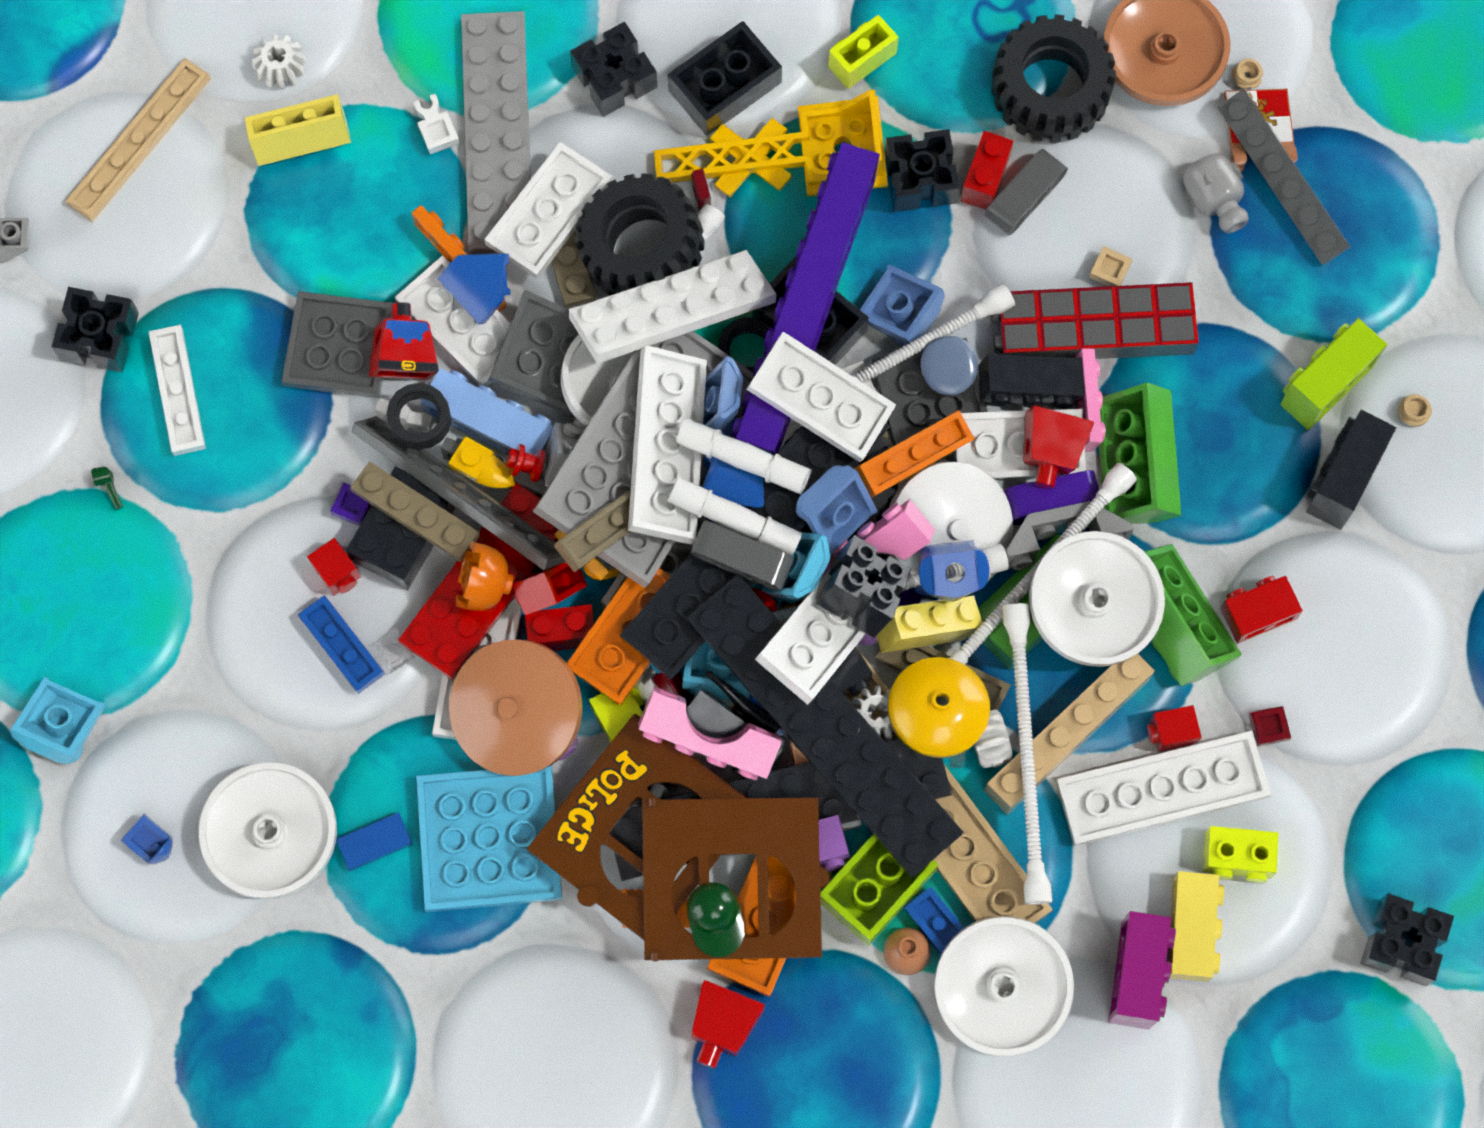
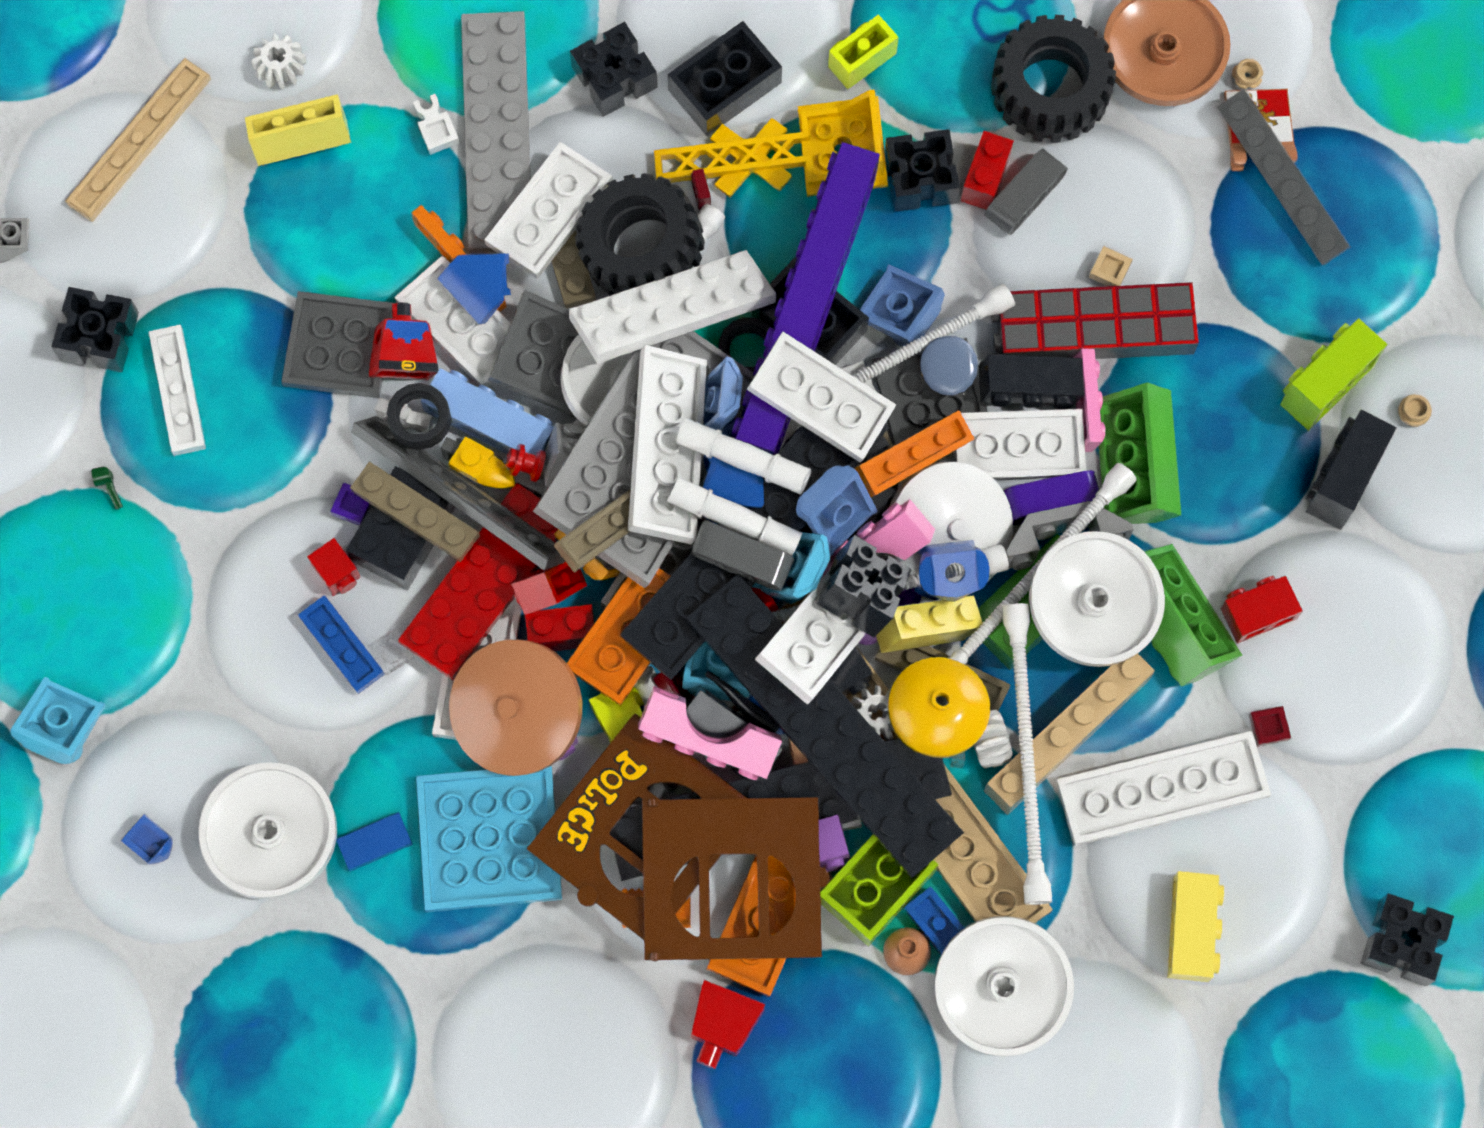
(483, 578): orange cylinder -> none
(715, 919): dark green cap -> none
(1053, 443): red torso -> none
(1141, 970): magenta brick -> none
(1174, 729): red brick -> none
(1216, 189): light grey piece -> none
(1241, 853): neon yellow brick -> none

